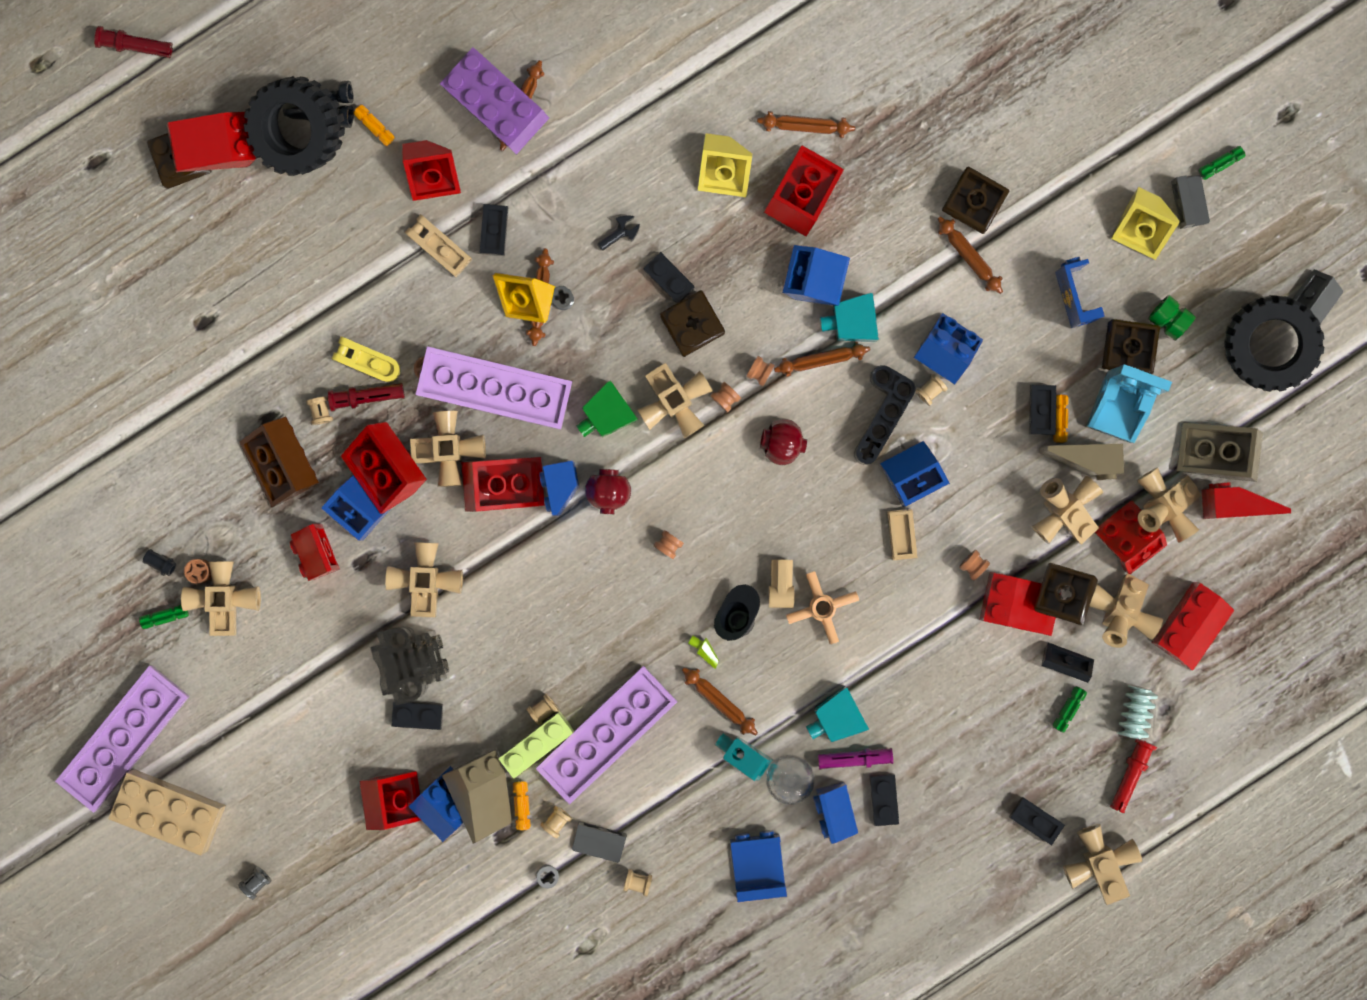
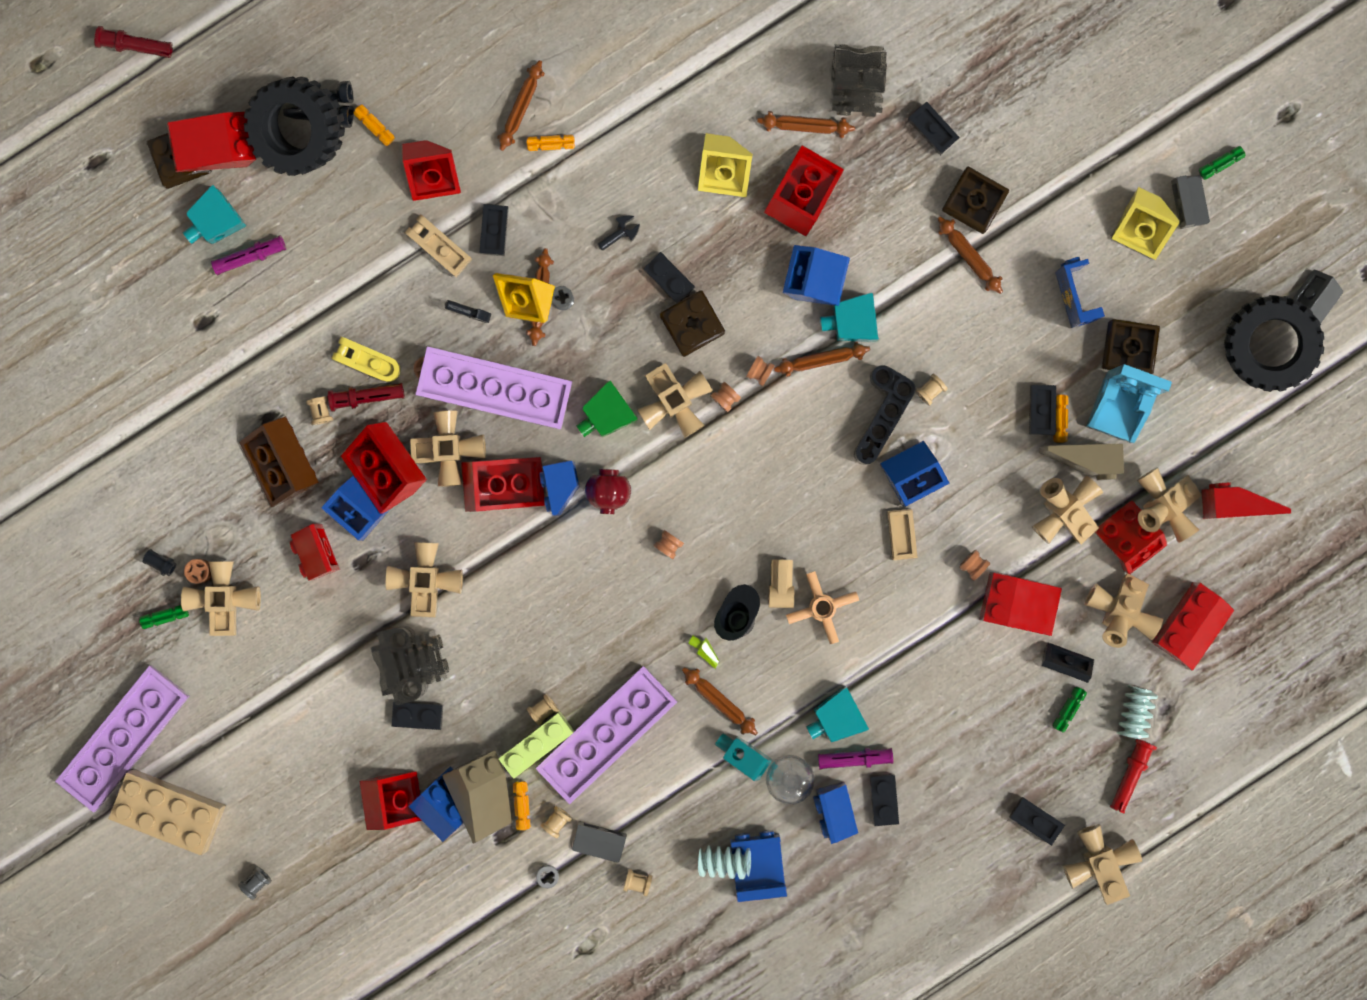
(212, 218): none -> teal torso
(249, 255): none -> magenta pin
(473, 313): none -> black bar
(494, 100): medium lavender brick -> none
(550, 142): none -> light orange axle
(724, 863): none -> light aqua piece
(783, 442): dark red plant -> none
(858, 79): none -> clear smoke piece
(933, 128): none -> black plate
(948, 348): blue slope -> none
(1058, 579): dark brown brick -> none
(1174, 319): green wheel -> none
(1220, 451): dark tan slope -> none

